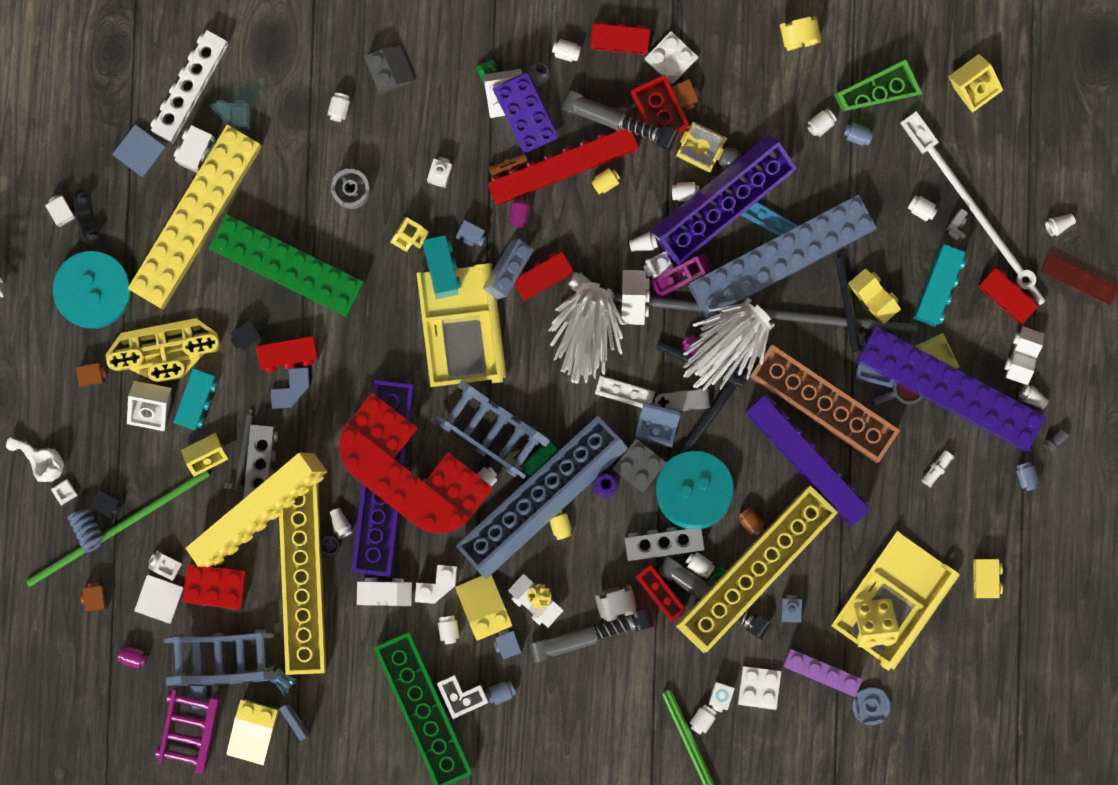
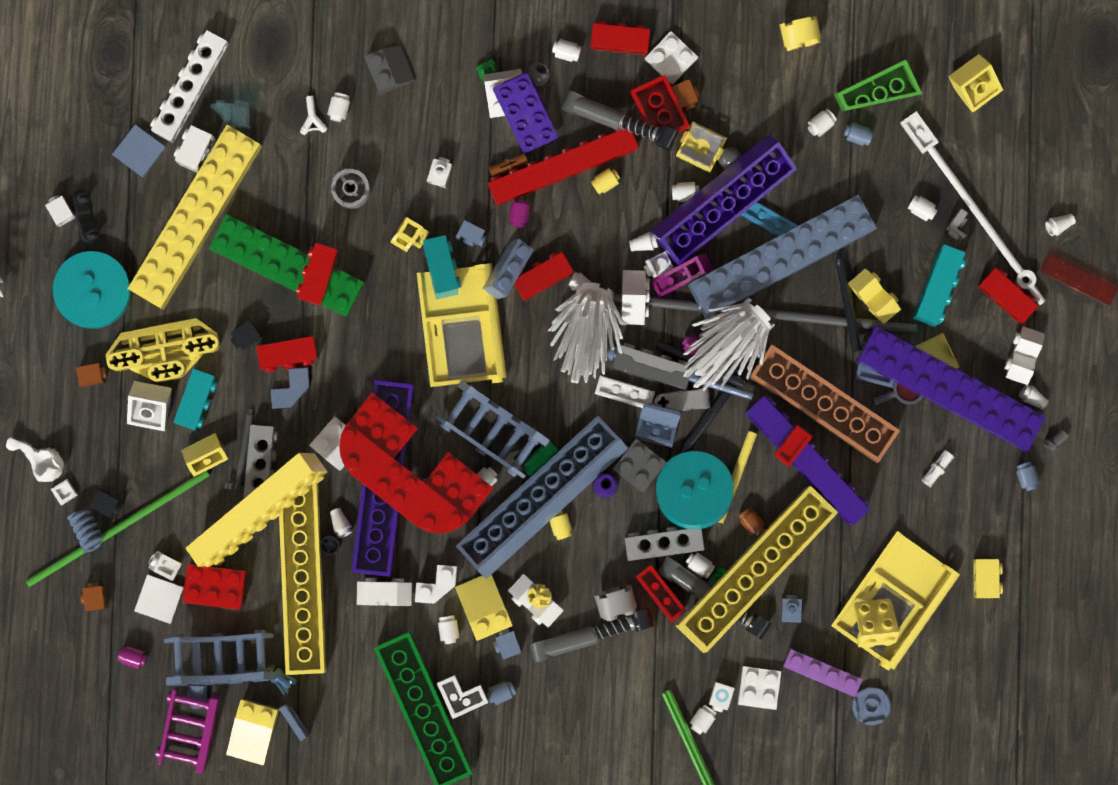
(312, 118): none -> white piece
(317, 274): none -> red brick
(328, 443): none -> white slope
(662, 369): none -> piece
(741, 463): none -> light yellow piece
(793, 445): none -> red tile

